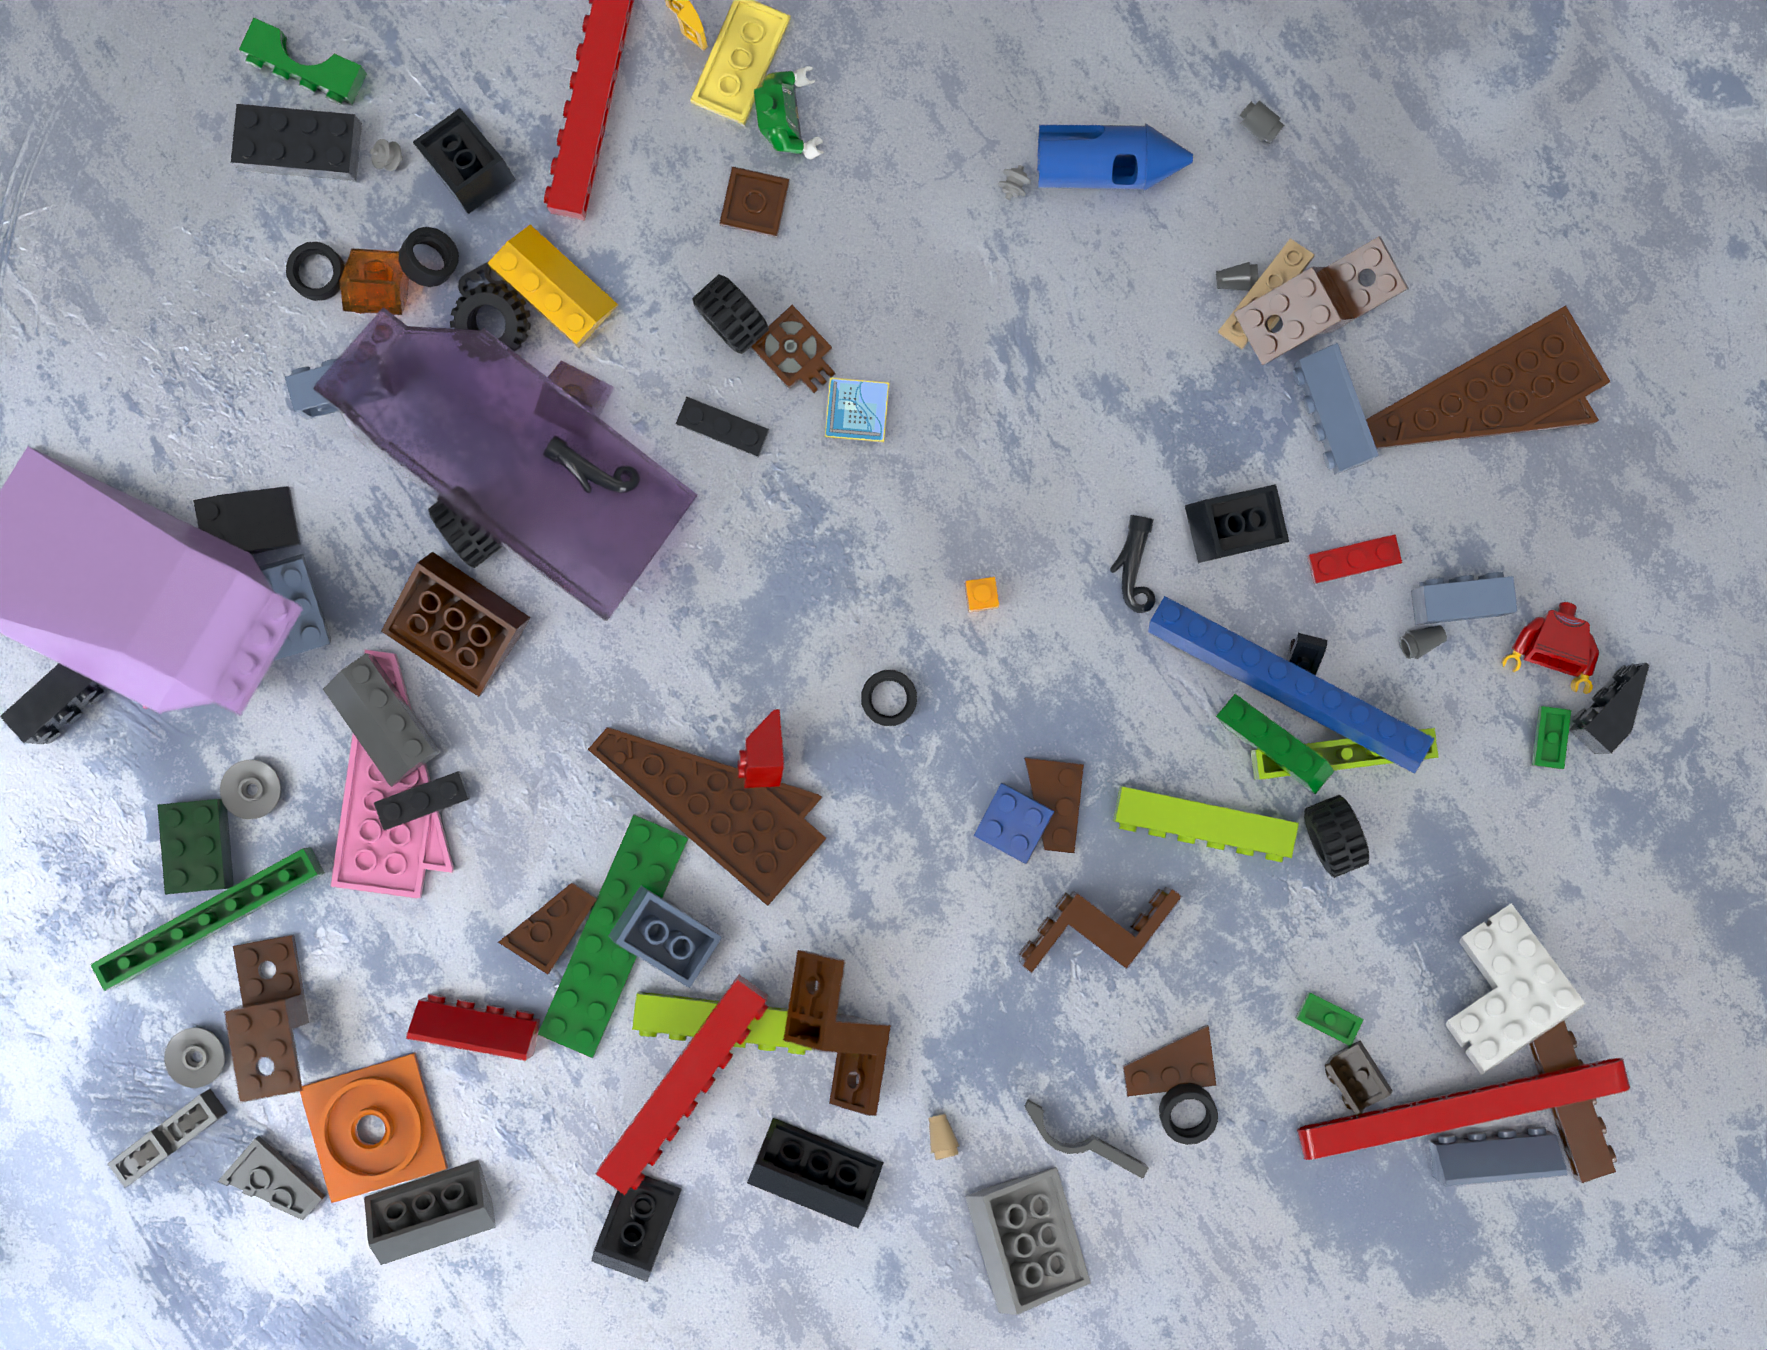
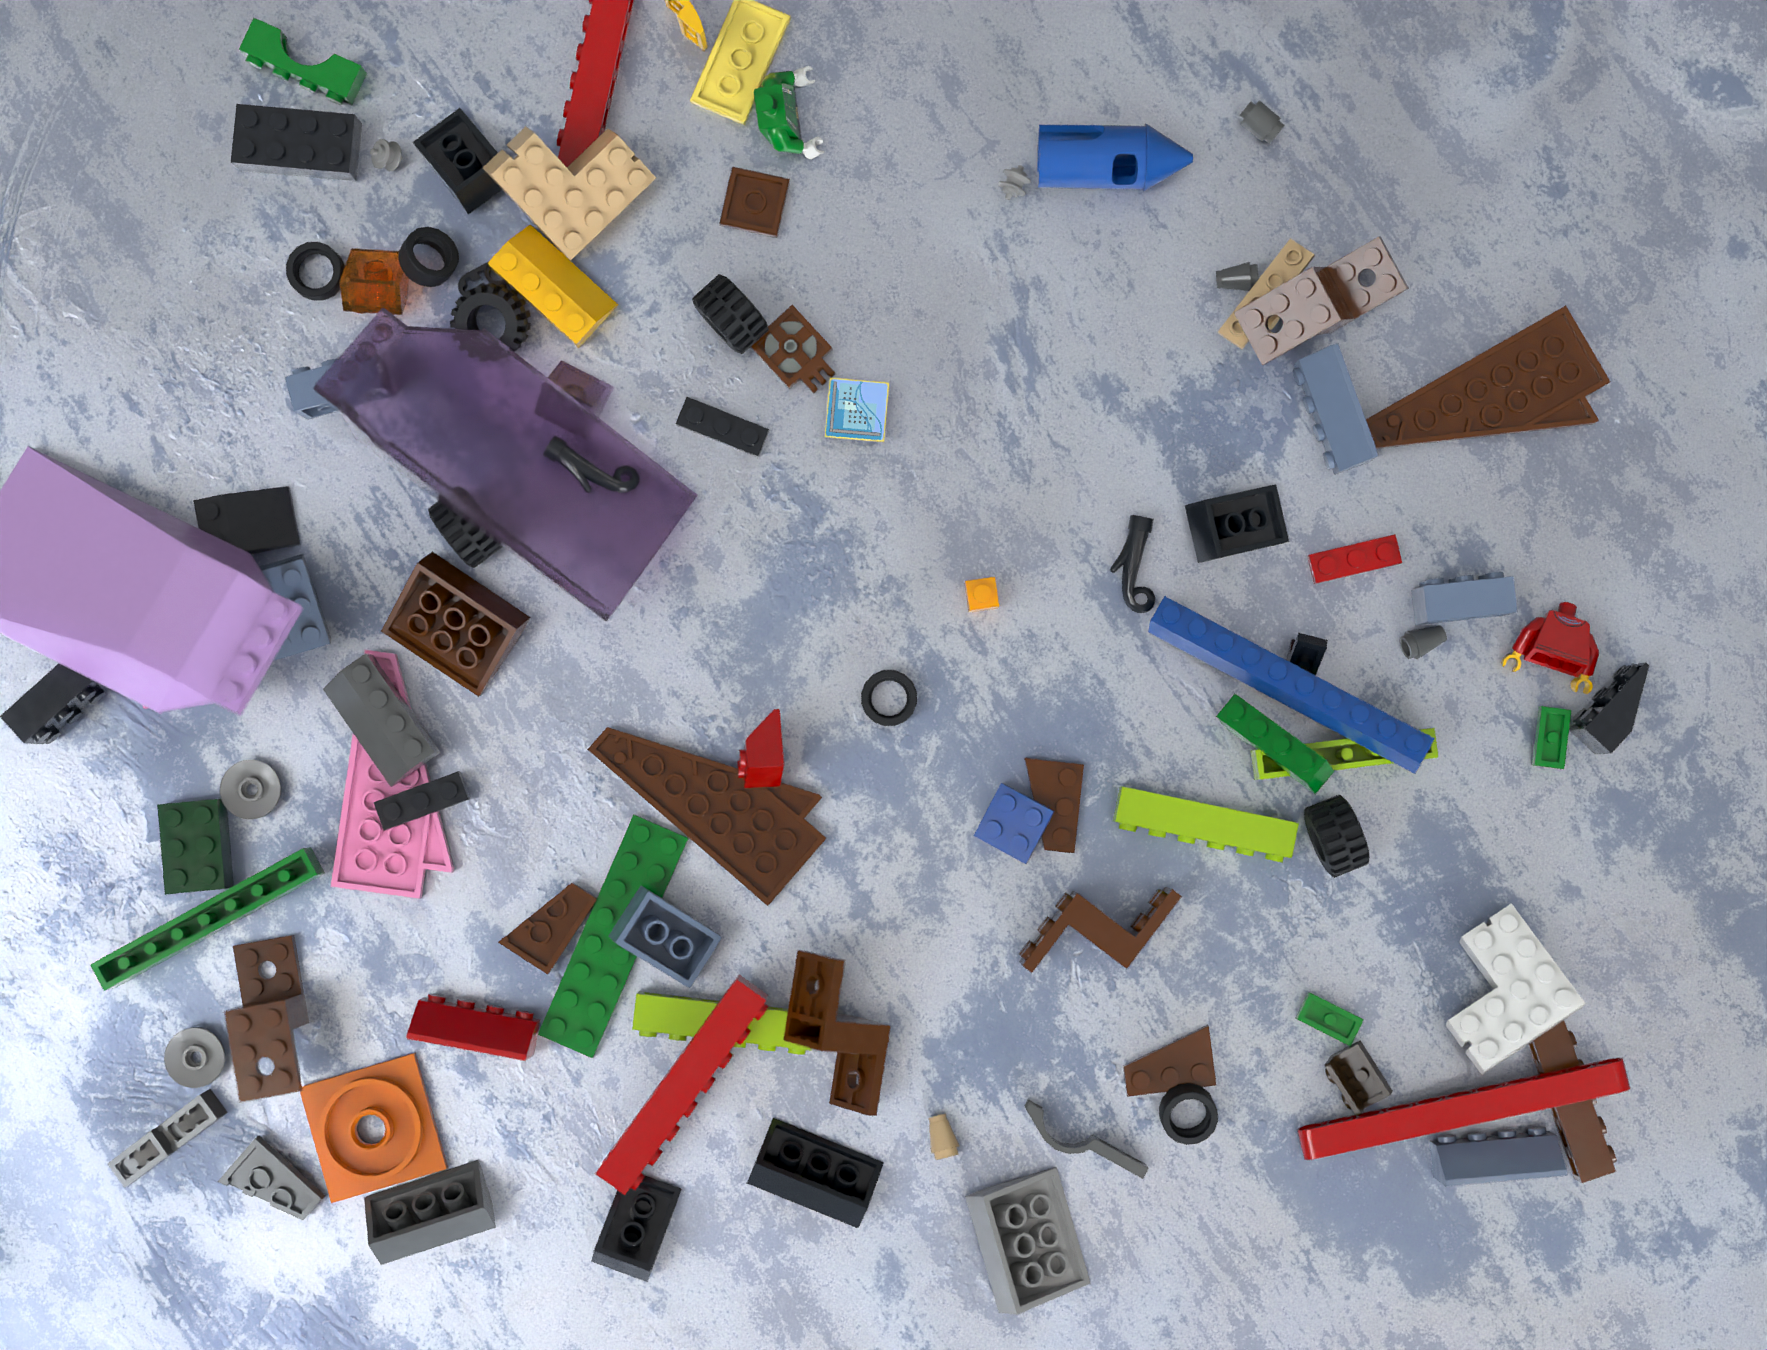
(572, 201): none -> tan piece

